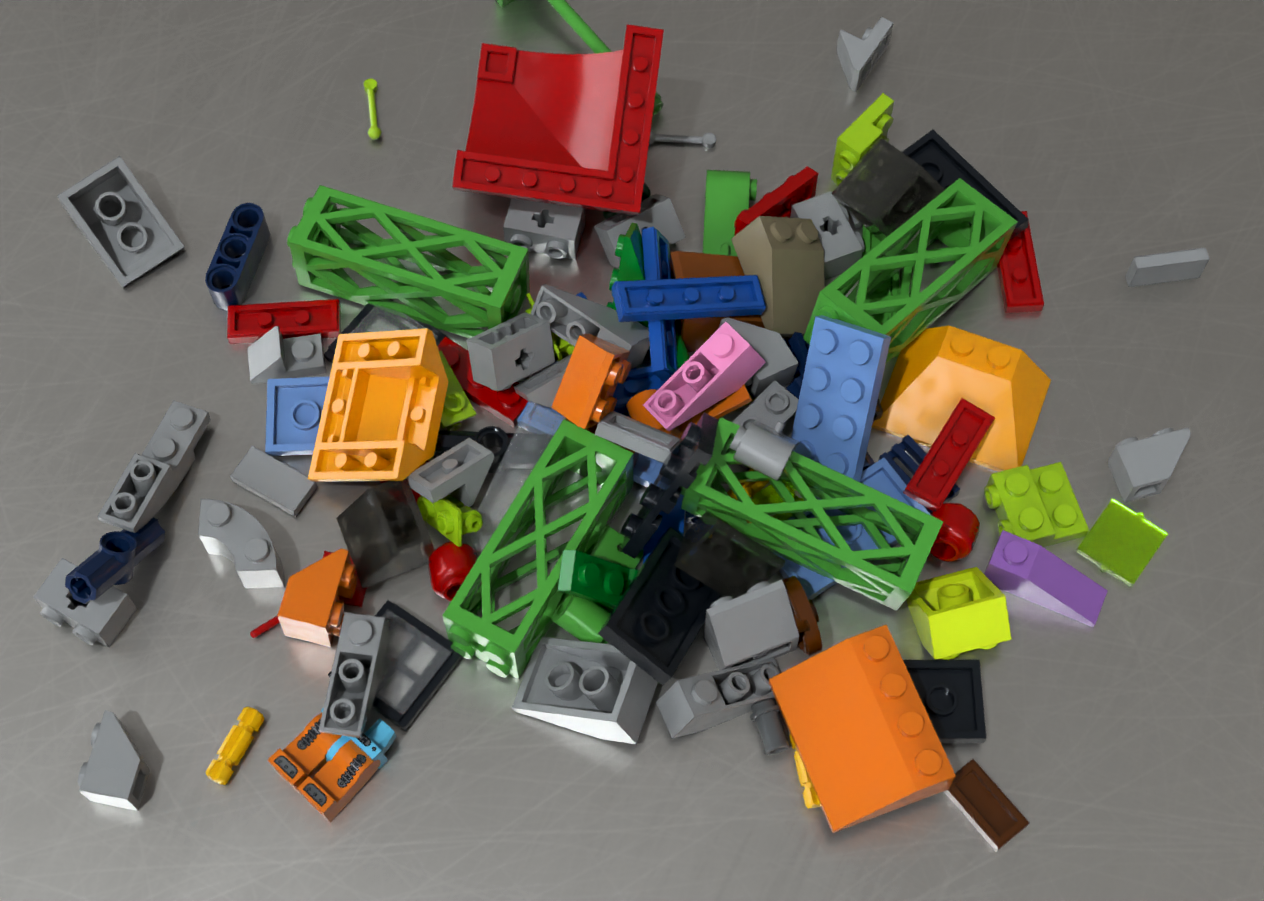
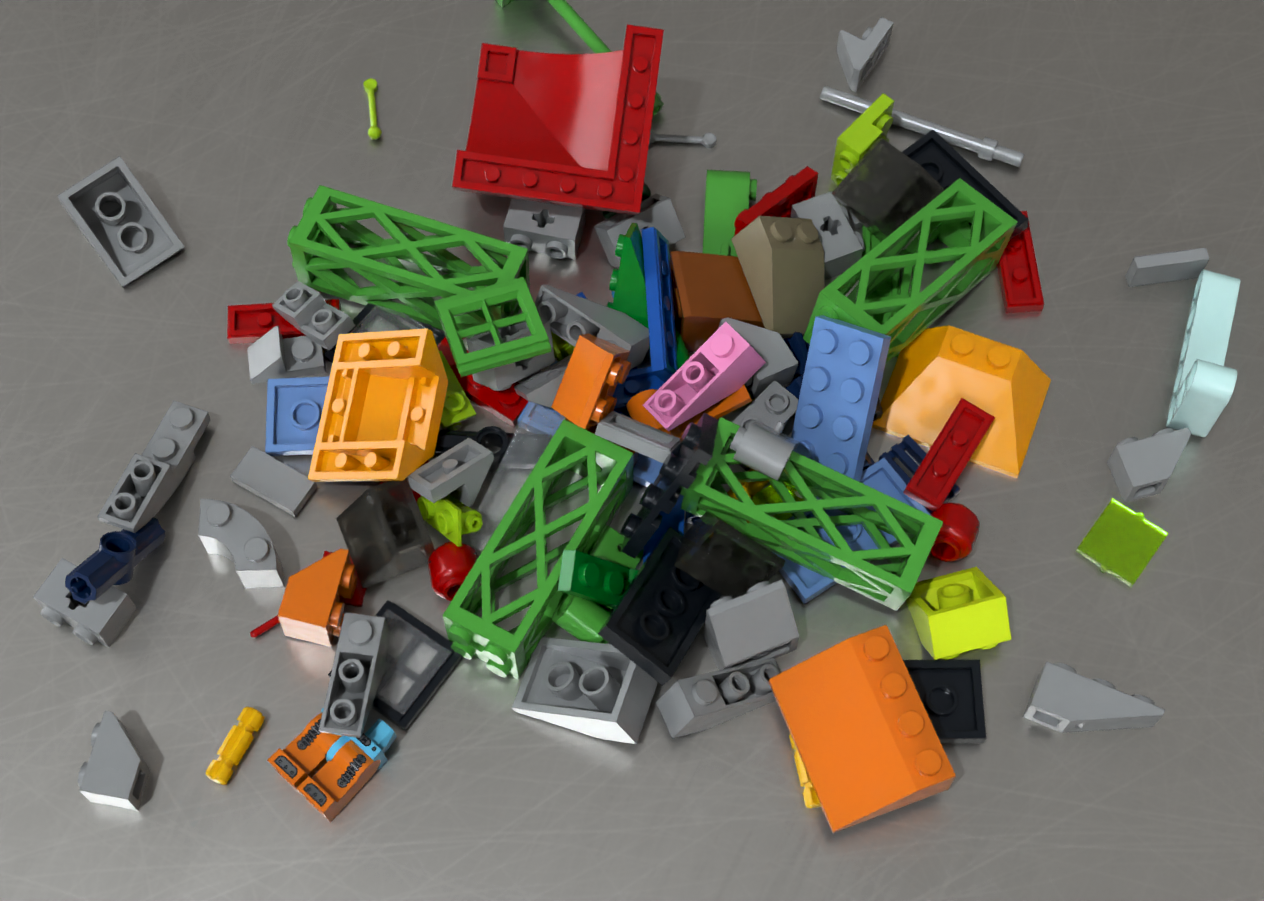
(237, 241): dark blue beam -> none
(312, 315): none -> light grey slope
(501, 353): none -> bright green piece
(688, 298): blue tile -> none
(770, 726): dark grey pin -> none
(805, 617): reddish brown plate -> none
(985, 805): reddish brown tile -> none
(986, 148): none -> light grey bar
(1036, 504): lime plate -> none
(1044, 579): medium lavender slope -> none
(1079, 704): none -> light grey slope
(1202, 380): none -> light aqua beam

